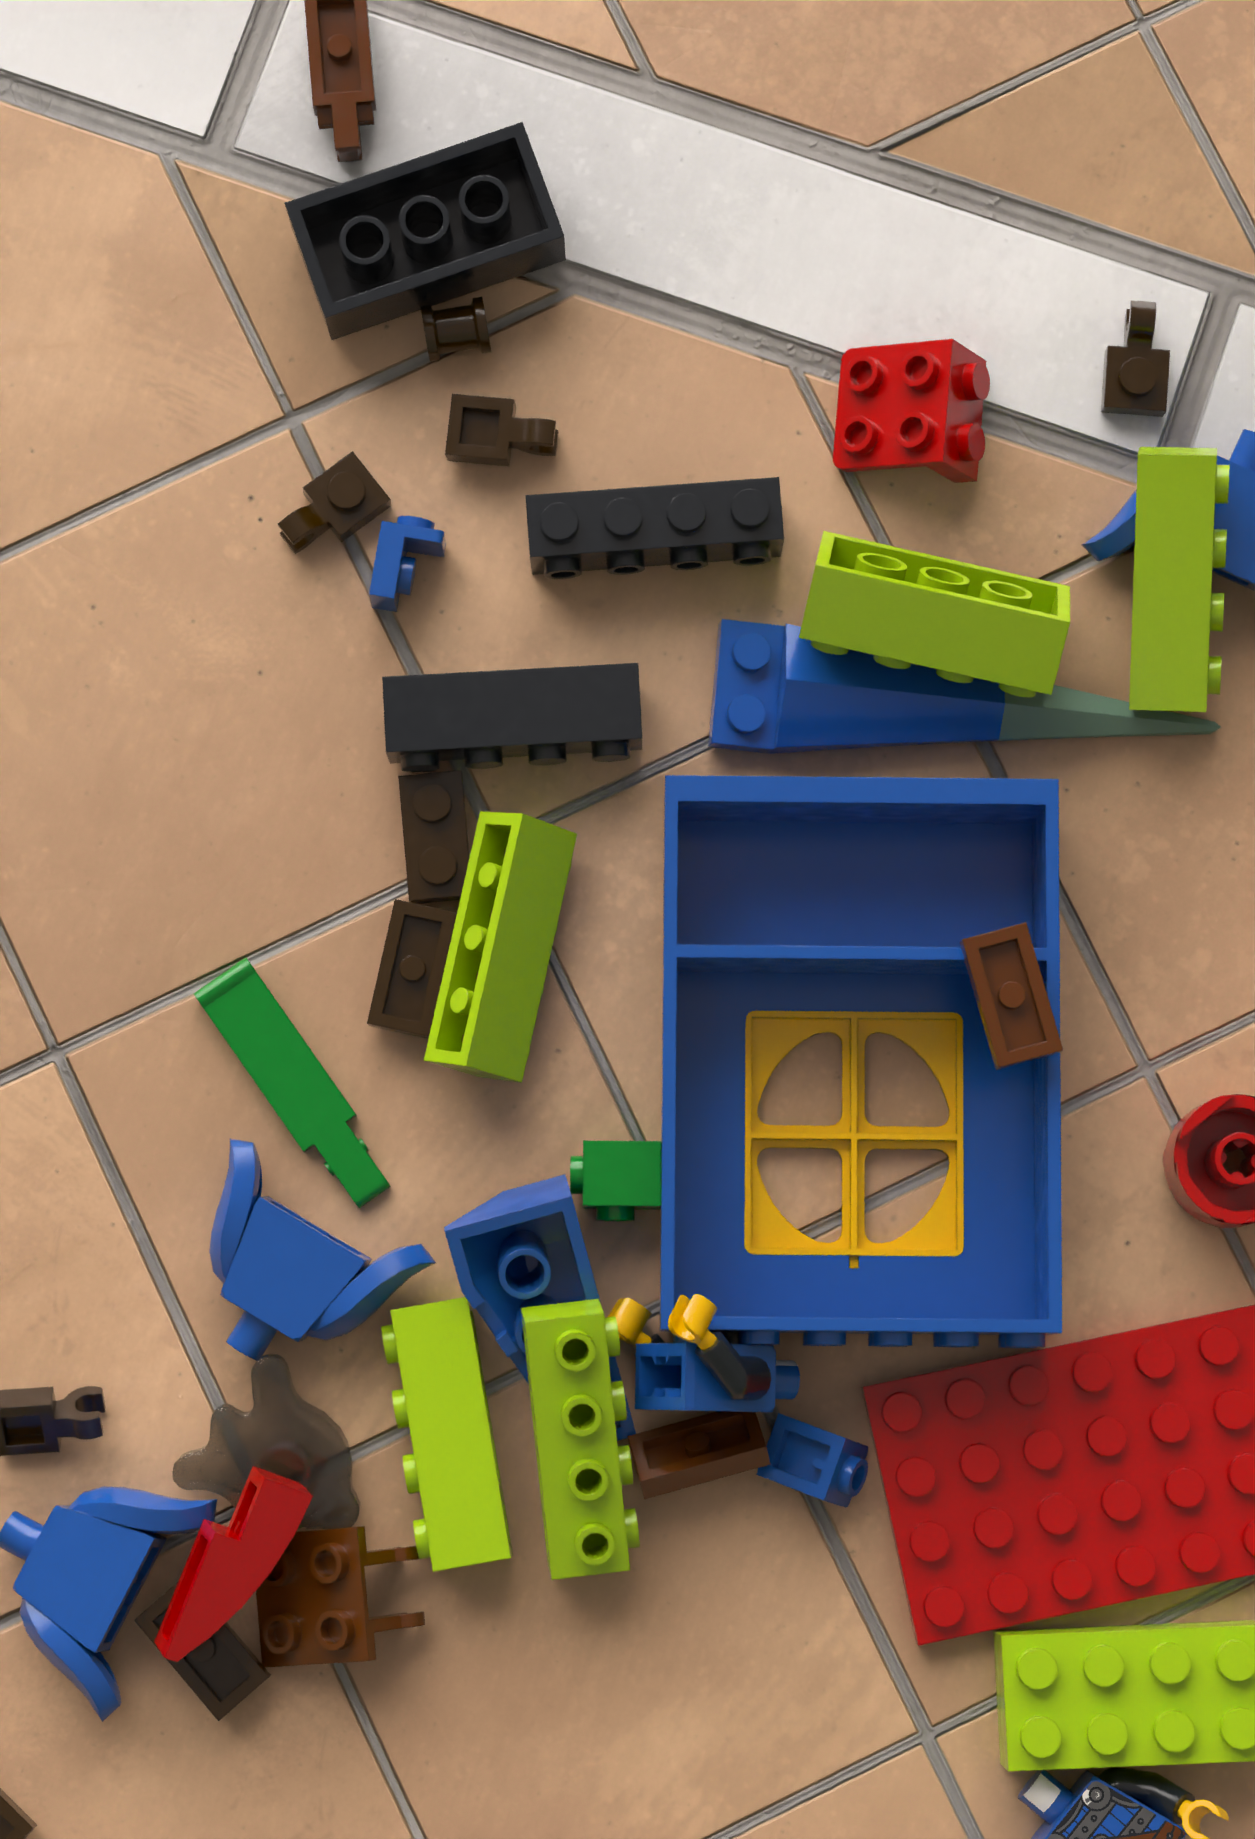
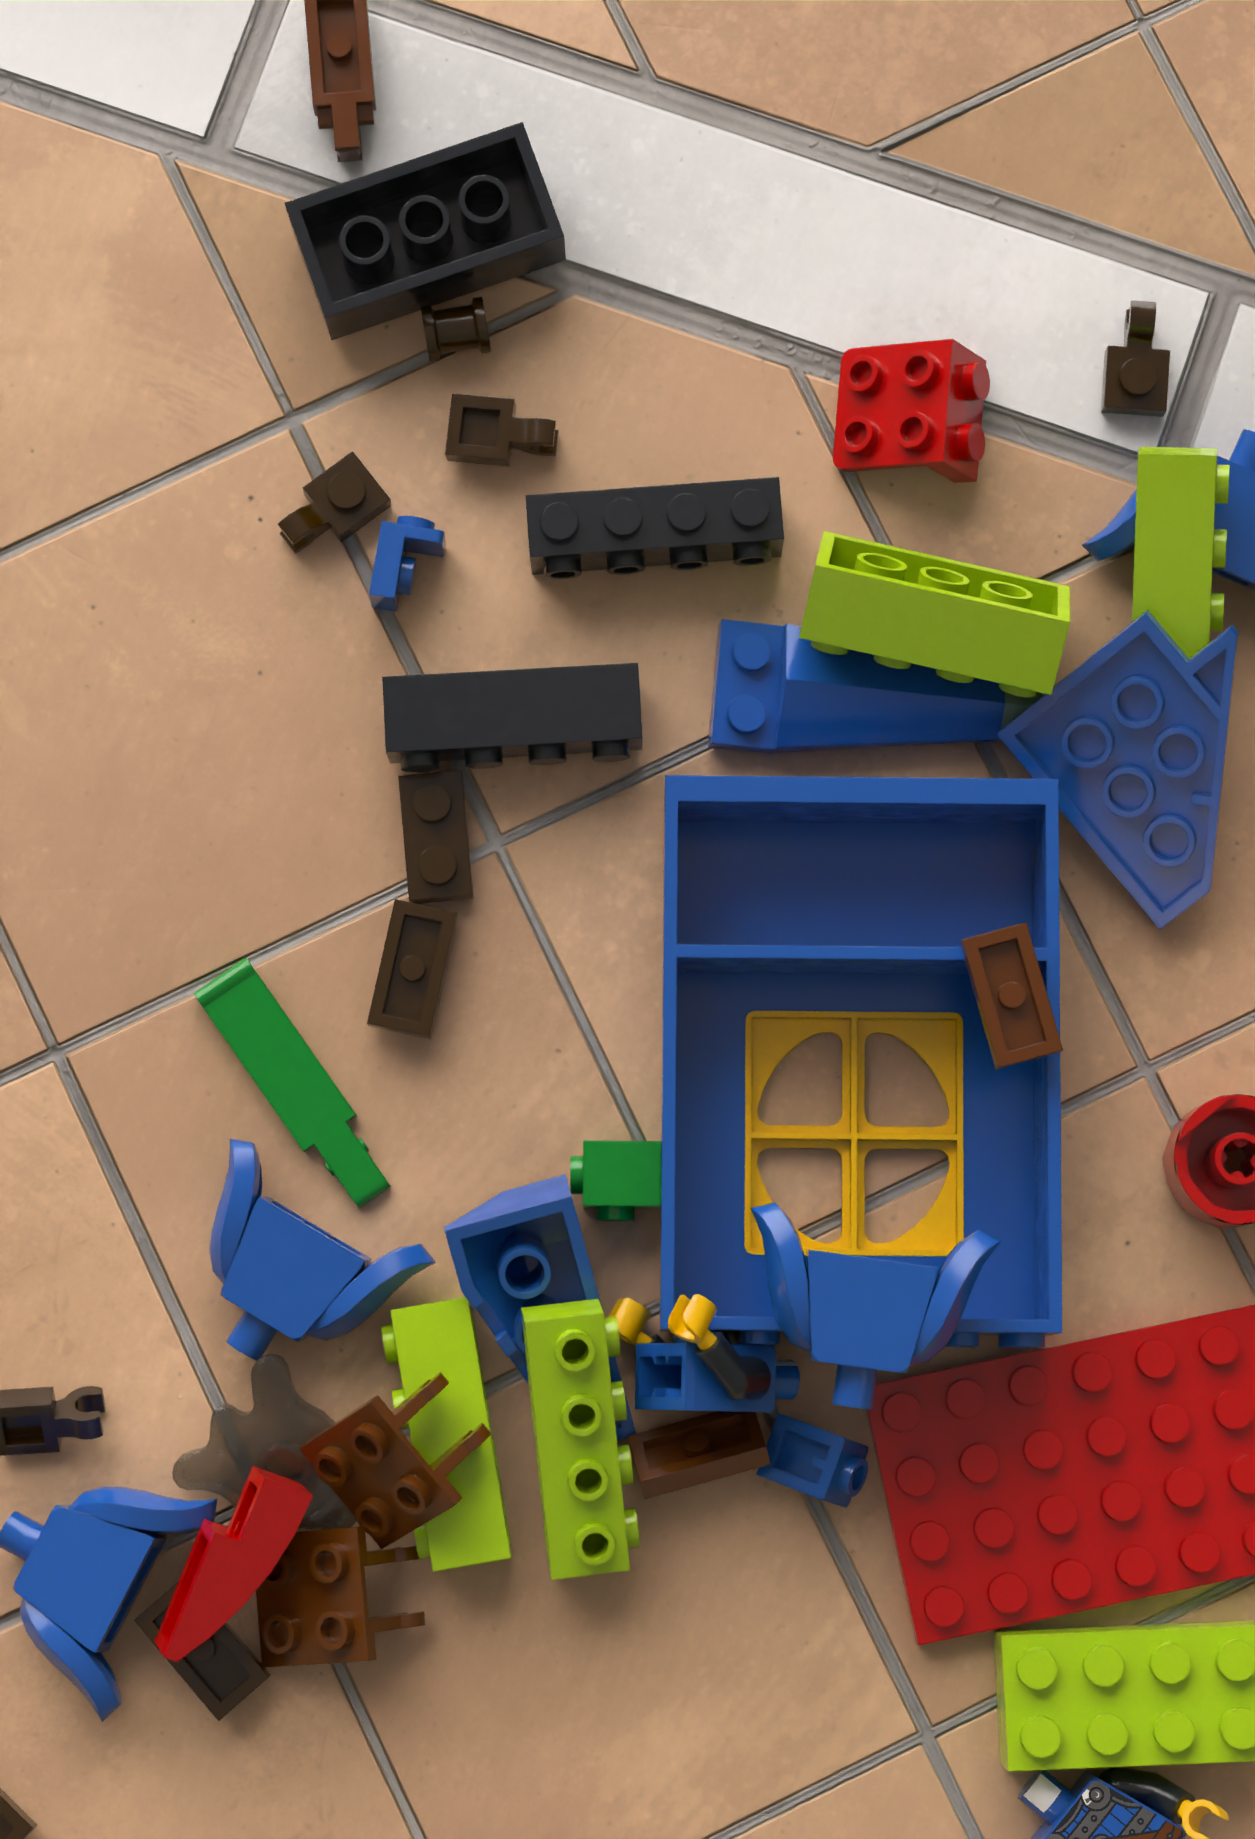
(382, 1472): none -> reddish brown plate
(506, 950): lime brick -> none
(863, 1308): none -> blue torso
(1139, 758): none -> blue wing

